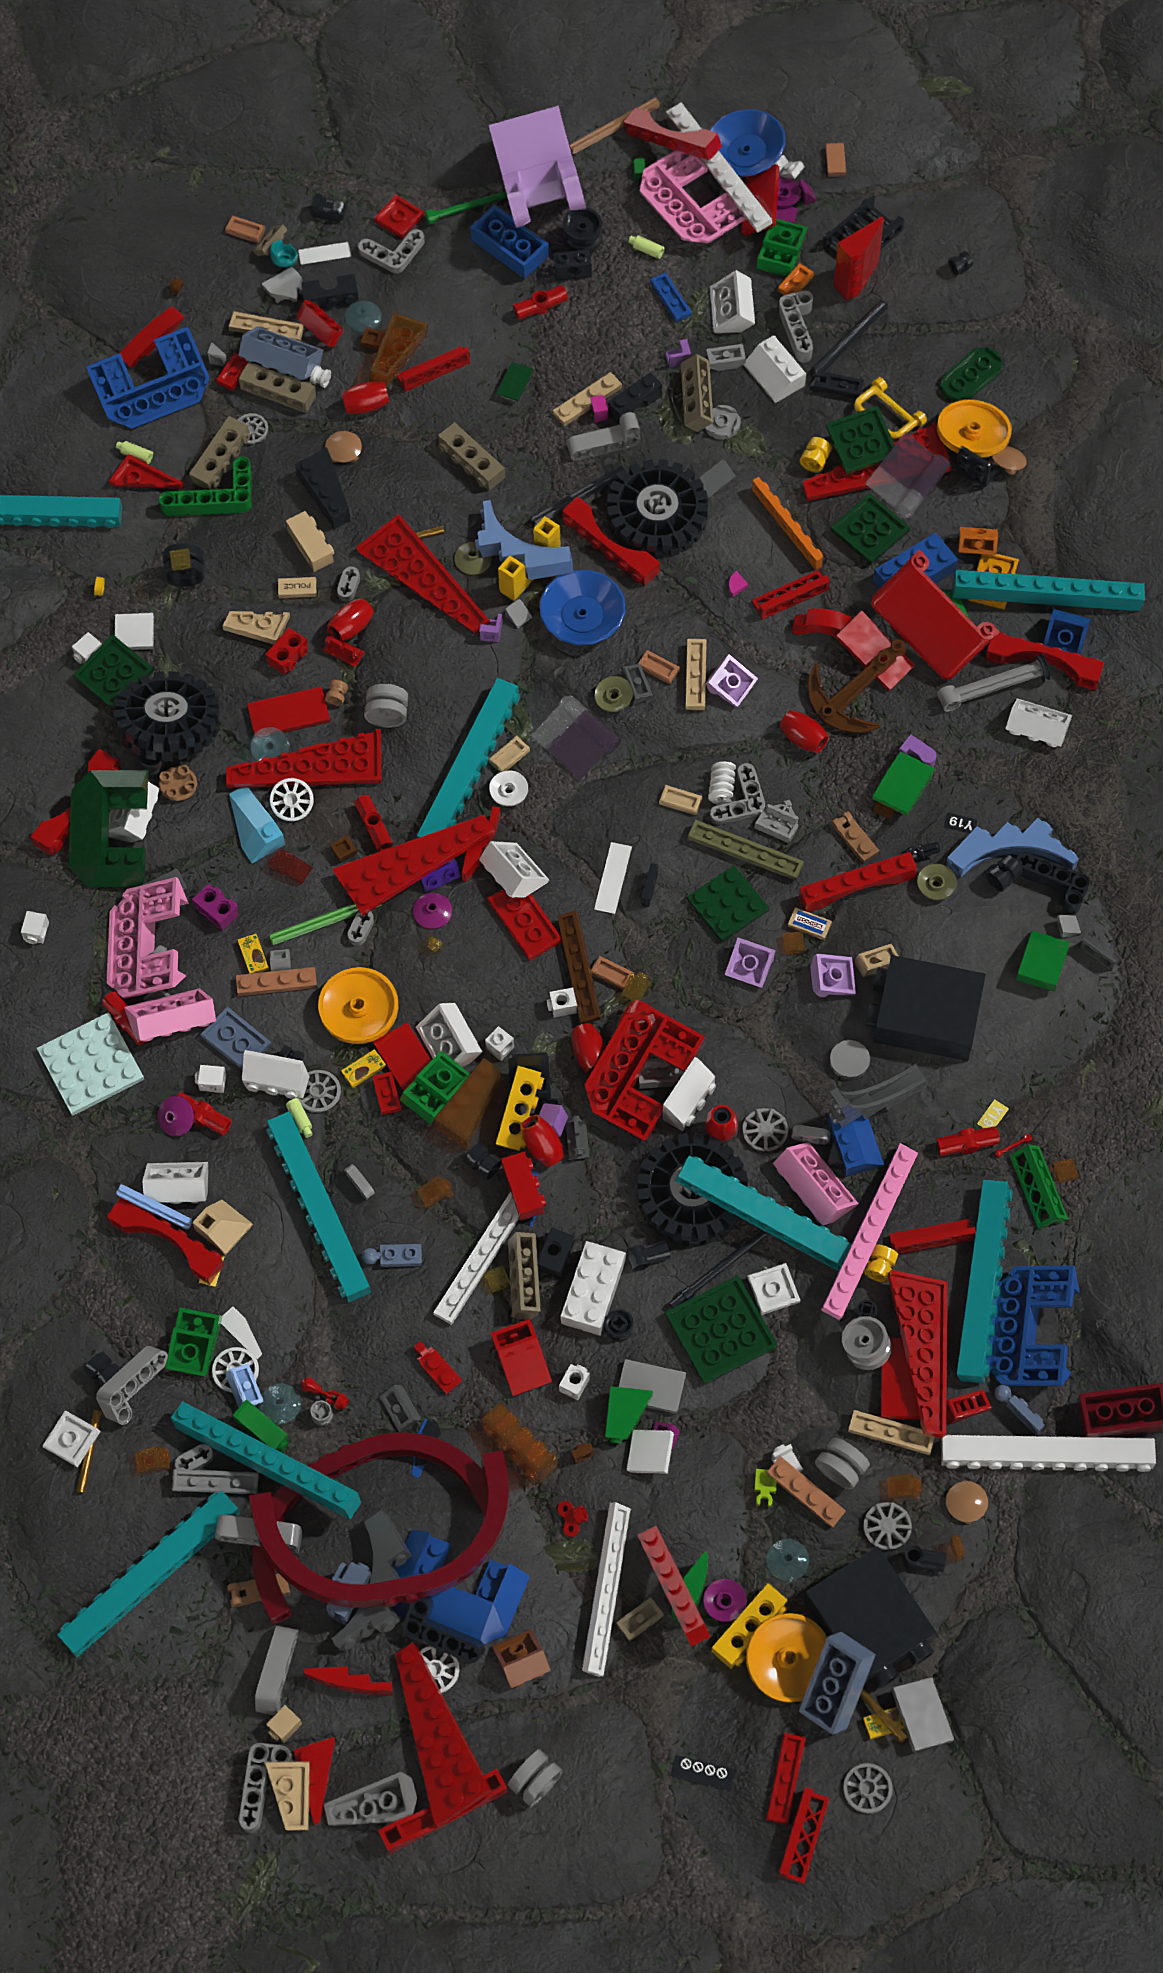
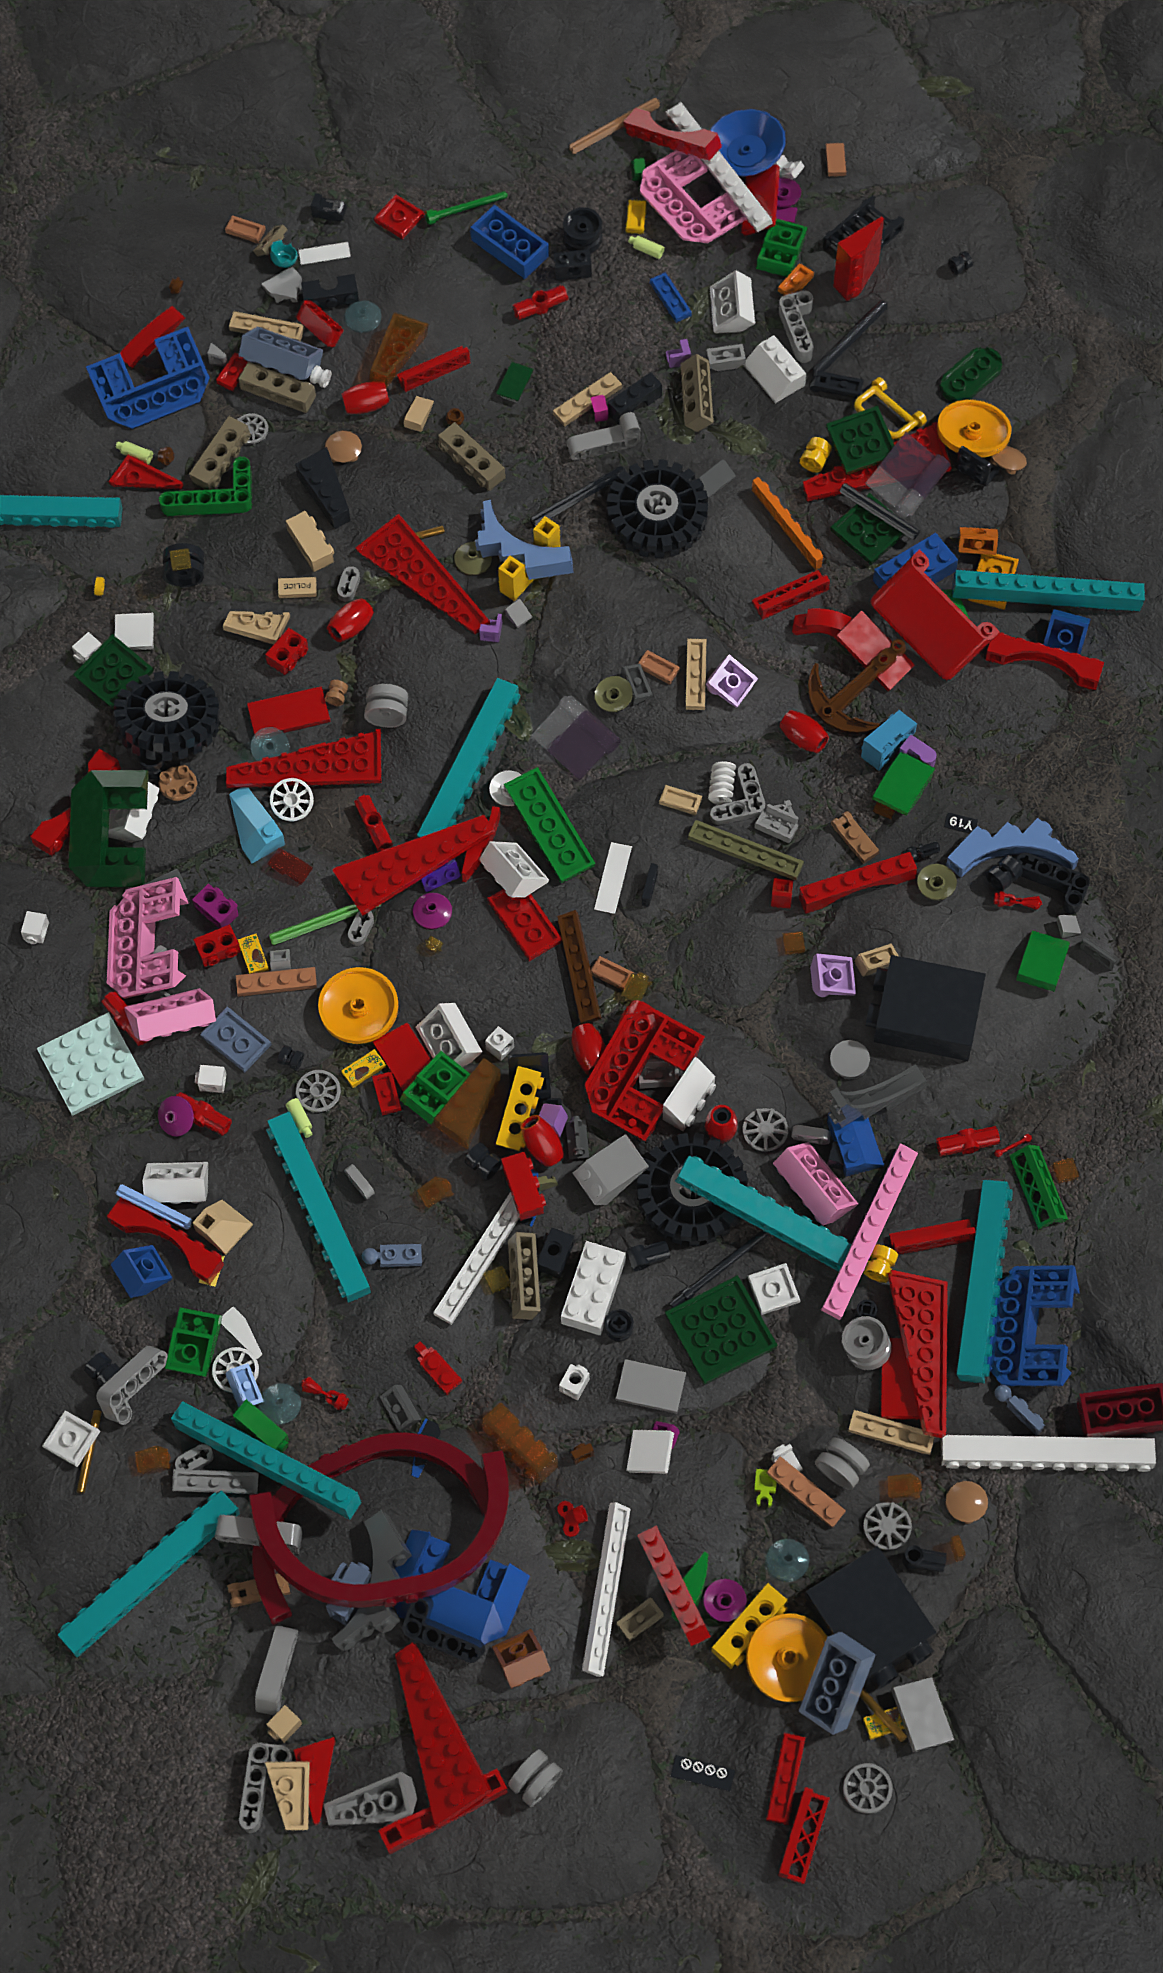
(140, 1270): none -> blue slope
(166, 455): none -> reddish brown plate
(215, 940): none -> red brick
(274, 1074): white slope -> none
(321, 1409): light grey wheel -> none
(339, 1678): red slope -> none
(343, 651): red hinge -> none
(343, 848): reddish brown plate -> none
(372, 338): reddish brown plate -> none
(393, 257): light grey beam -> none
(418, 413): none -> tan slope
(437, 1668): white wheel -> none
(454, 415): none -> reddish brown plate
(509, 754): tan tile -> none
(521, 1357): red slope -> none
(536, 162): lavender piece -> none
(546, 1183): none -> olive tile
(549, 825): none -> green plate
(562, 995): white brick -> none
(582, 593): blue dish -> none
(610, 1170): none -> light grey slope
(624, 1411): green slope -> none
(636, 216): none -> yellow tile
(638, 564): red arch -> none
(725, 422): light grey tile -> none
(727, 903): dark green plate -> none
(737, 584): dark pink tile -> none
(750, 962): lavender slope -> none
(782, 893): none -> red slope
(806, 193): magenta slope -> none
(809, 923): tile -> none
(879, 511): none -> black axle
(887, 739): none -> dark azure wedge
(952, 697): light grey piece -> none
(954, 1411): red slope -> none
(993, 1115): light yellow sticker -> none
(1032, 902): none -> red piece
(1038, 723): white slope -> none

